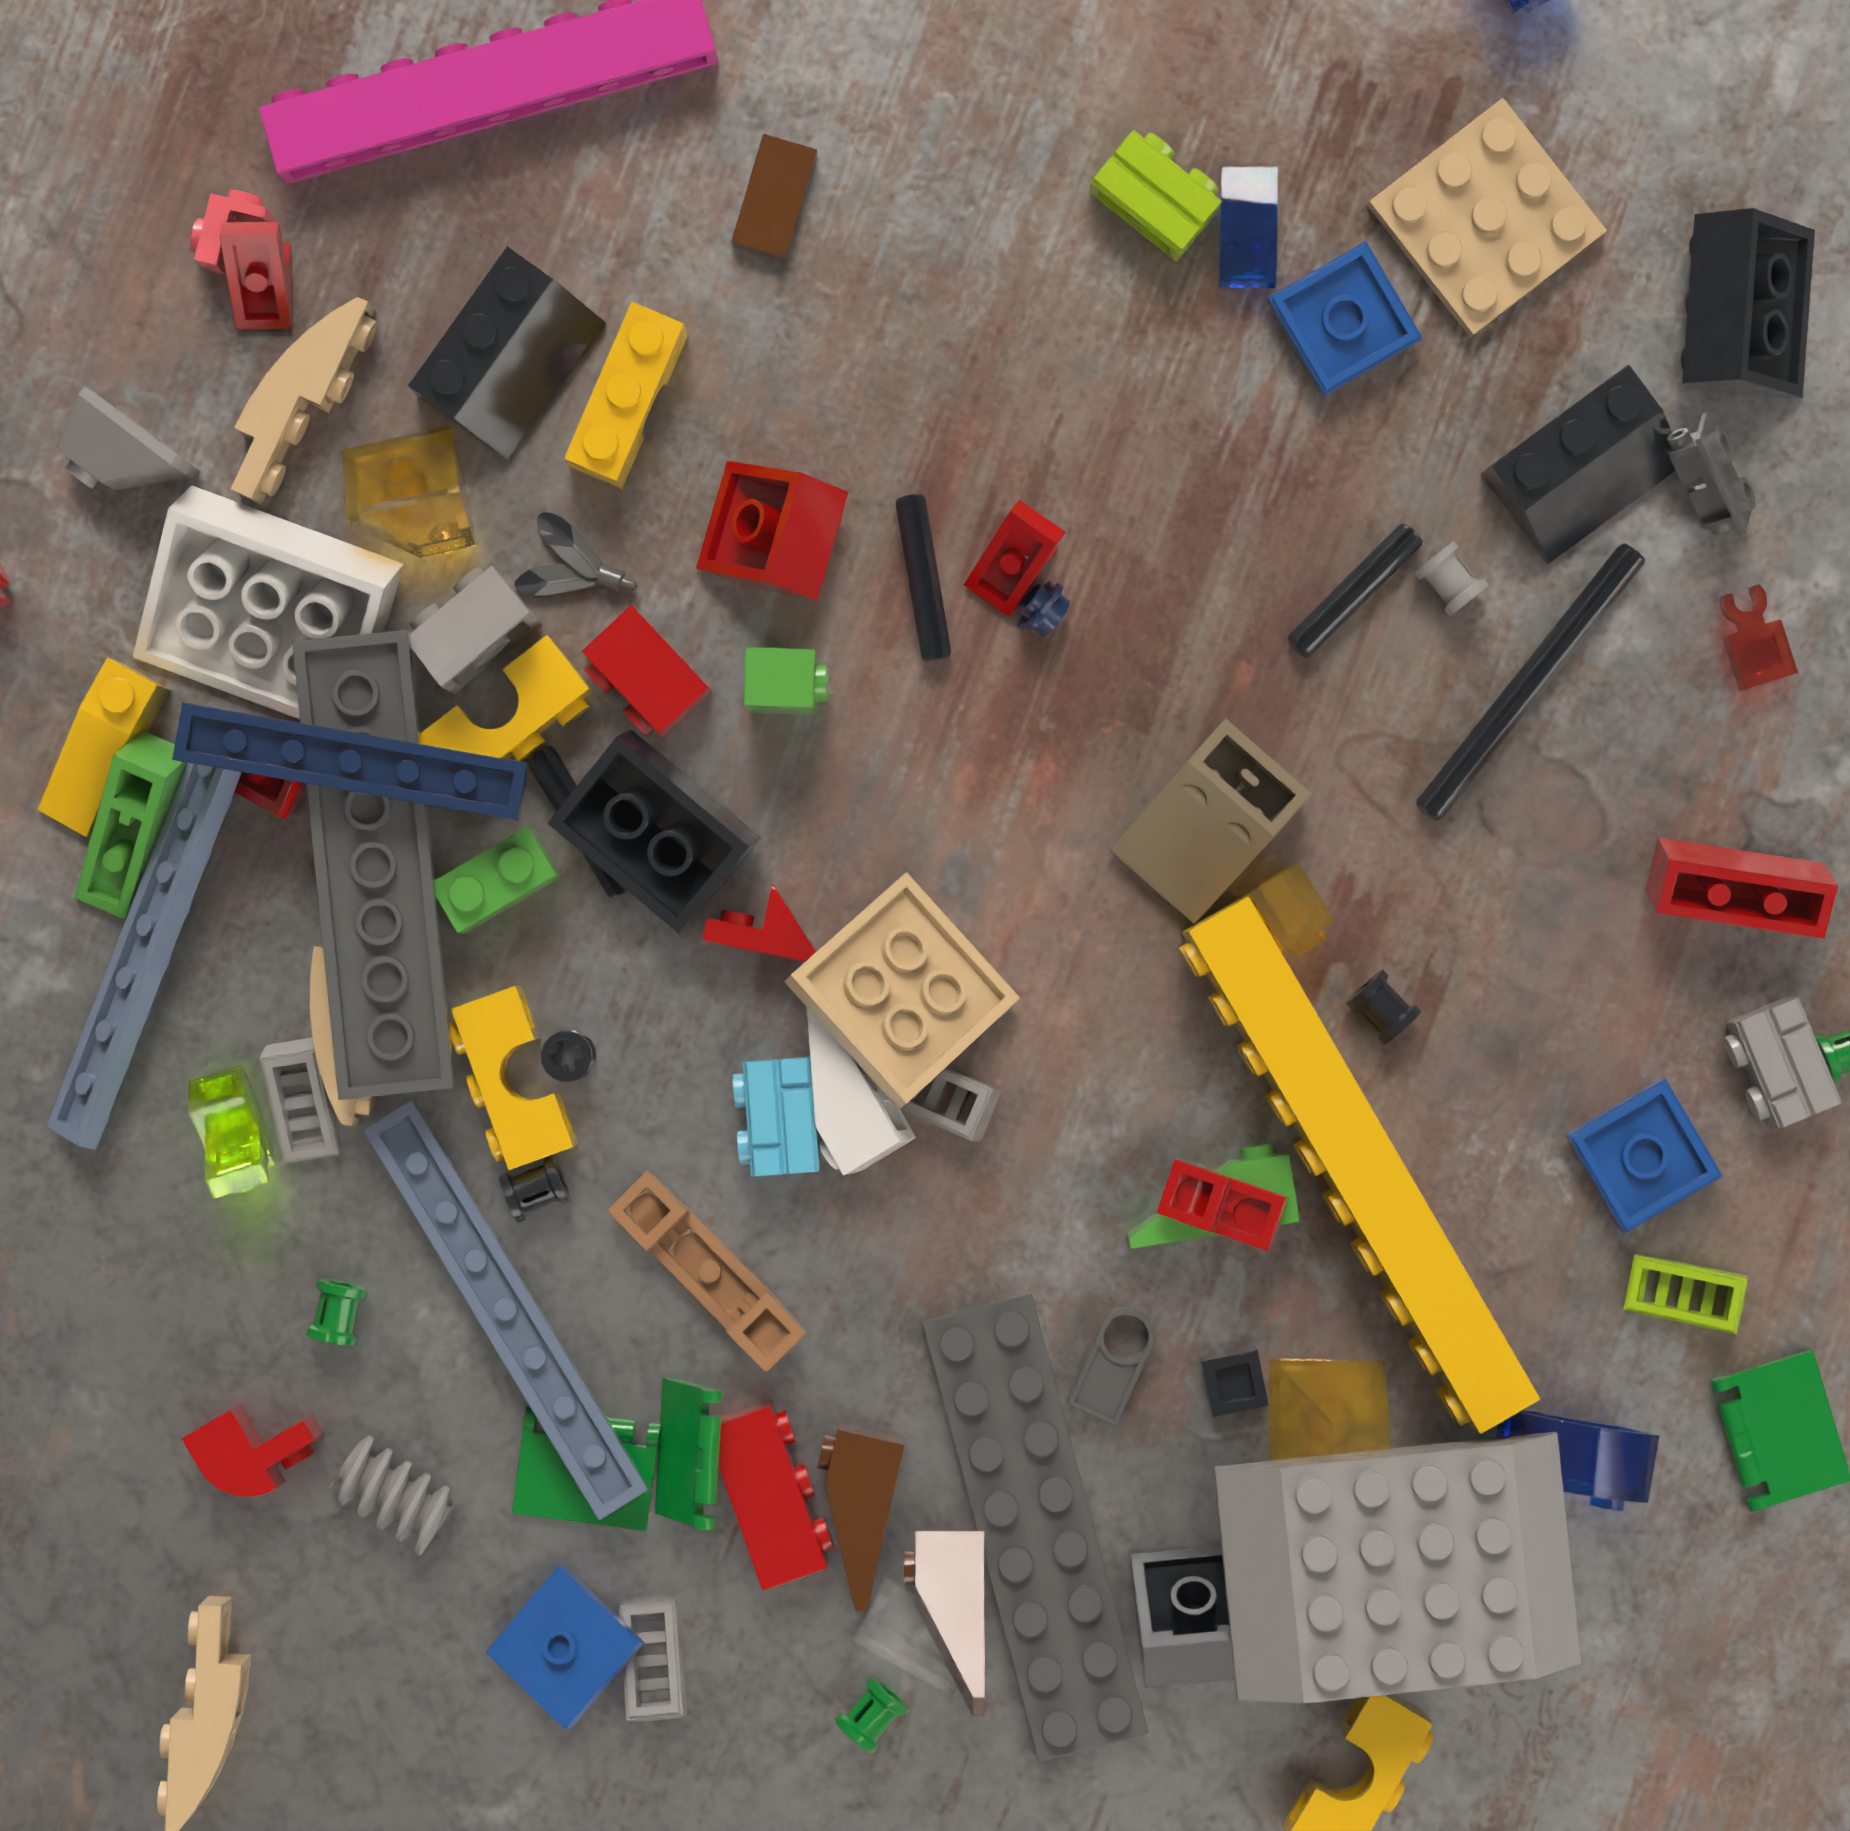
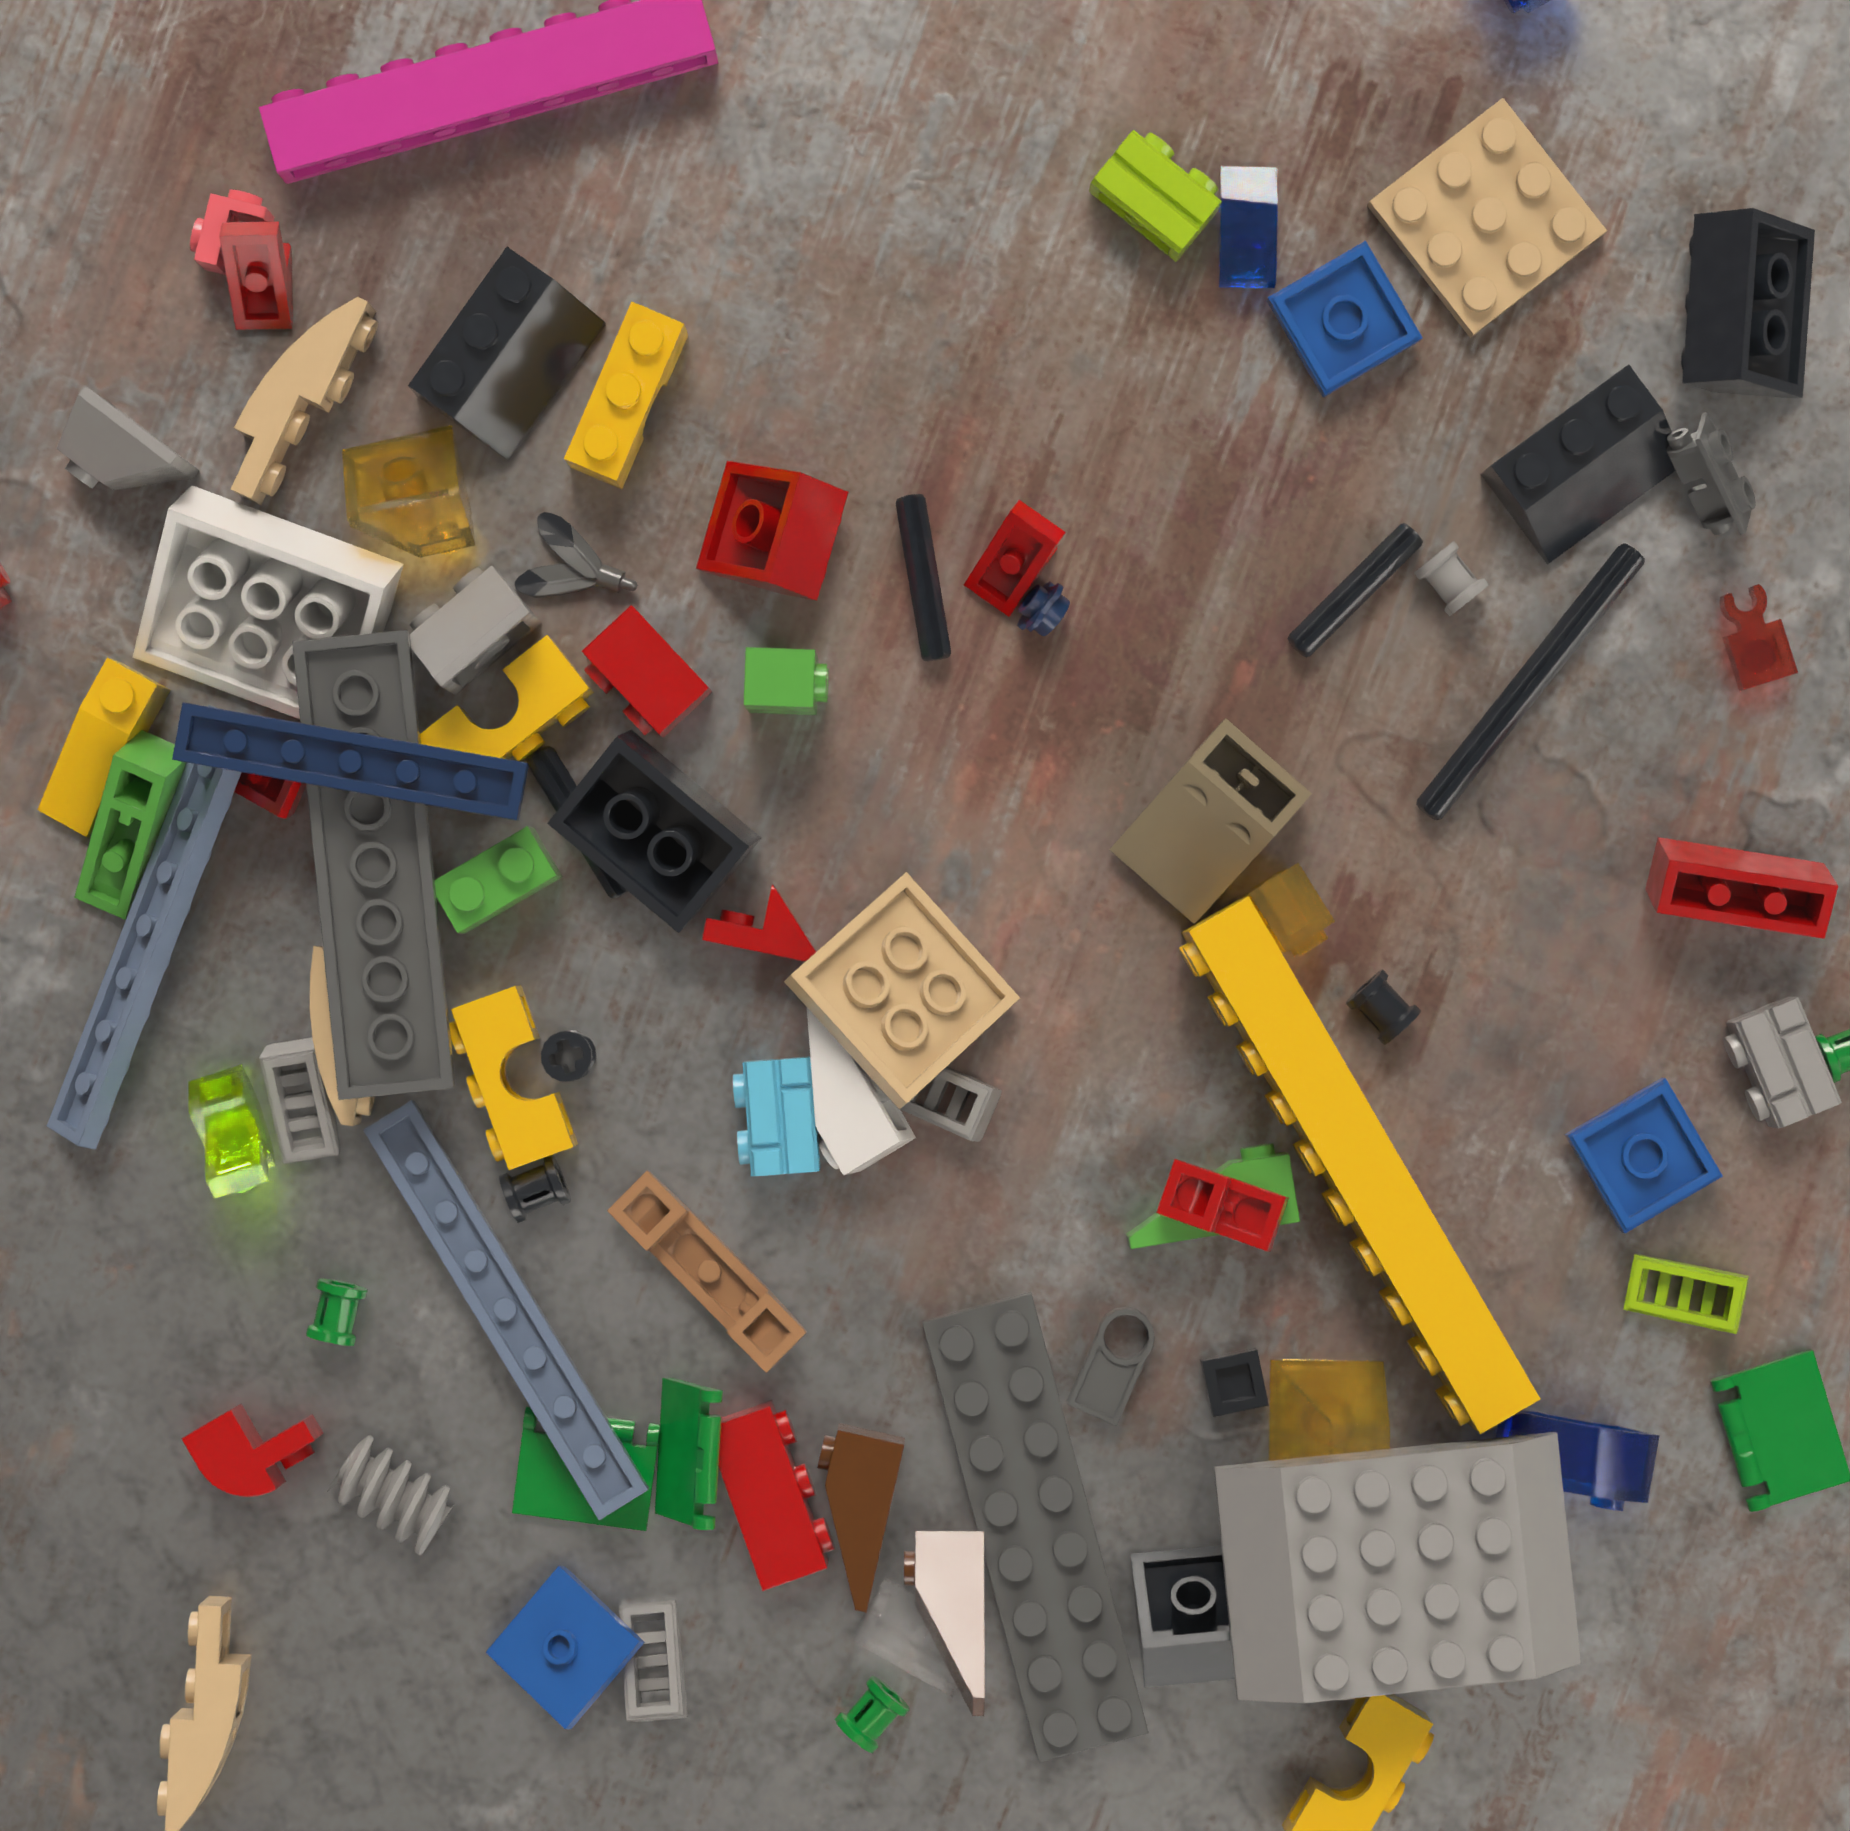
(774, 197): reddish brown tile -> none

